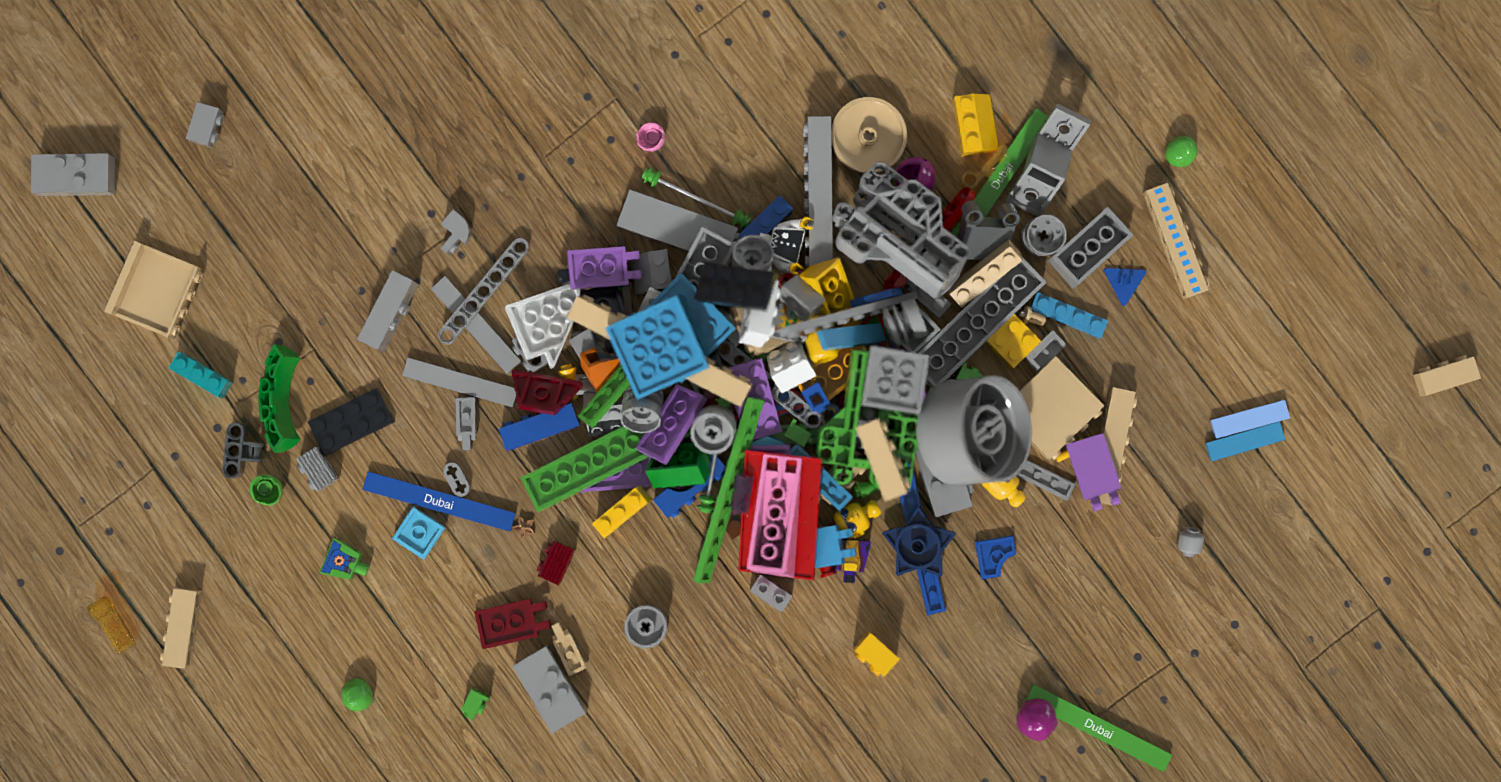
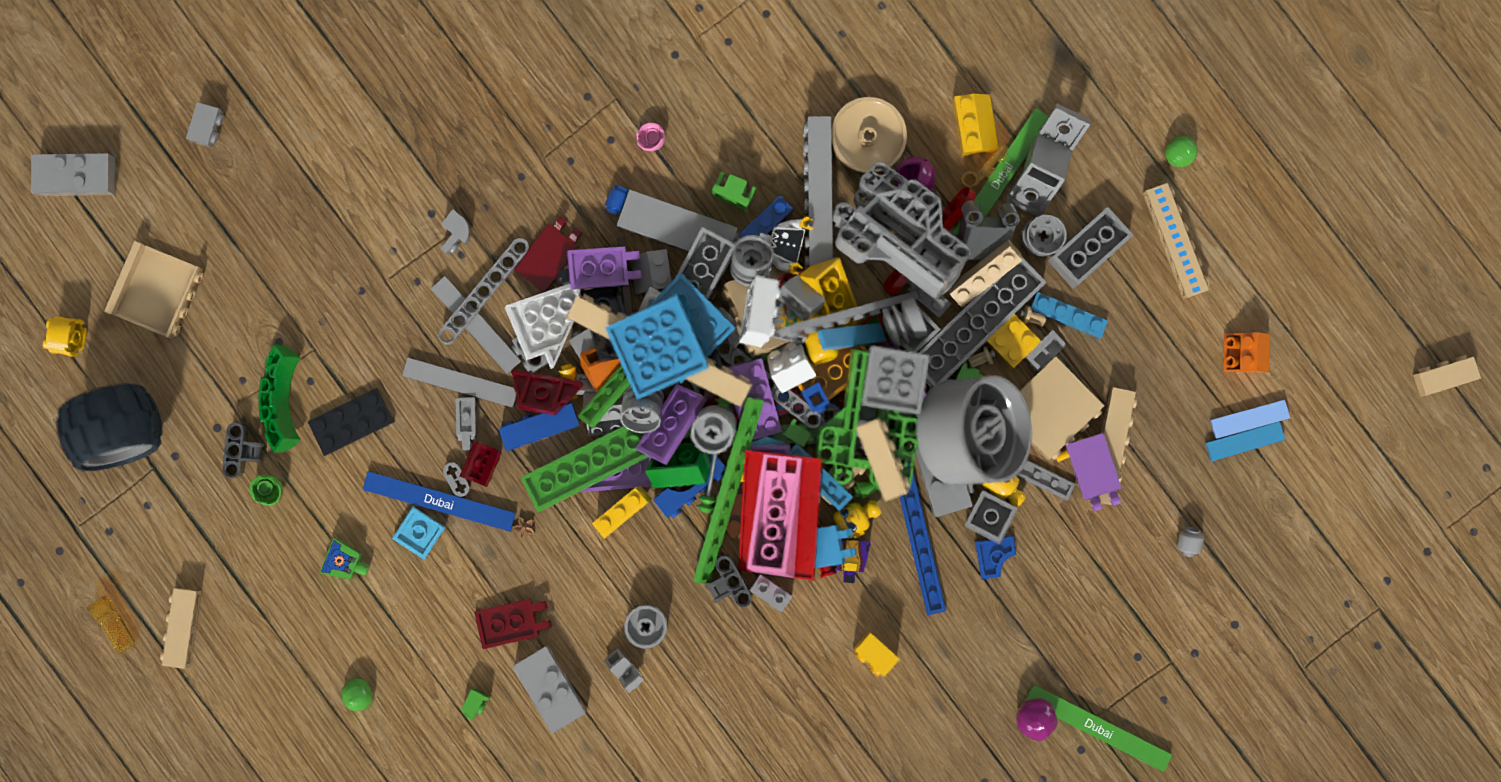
(65, 336): none -> yellow brick
(109, 427): none -> black wheel
(200, 374): teal brick -> none
(317, 469): light grey brick -> none
(388, 311): light grey brick -> none
(480, 464): none -> dark red bracket
(548, 255): none -> dark red tile
(556, 562): dark red brick -> none
(567, 650): tan hinge -> none
(616, 199): none -> blue brick
(624, 670): none -> light grey brick
(654, 178): axle -> none
(724, 587): none -> dark grey piece
(733, 191): none -> bright green panel
(735, 286): black plate -> none
(741, 497): clear purple hinge -> none
(867, 299): blue tile -> none
(908, 554): dark blue plate -> none
(981, 357): none -> tan piece
(991, 517): none -> light grey brick
(1124, 282): blue piece -> none
(1246, 352): none -> orange slope

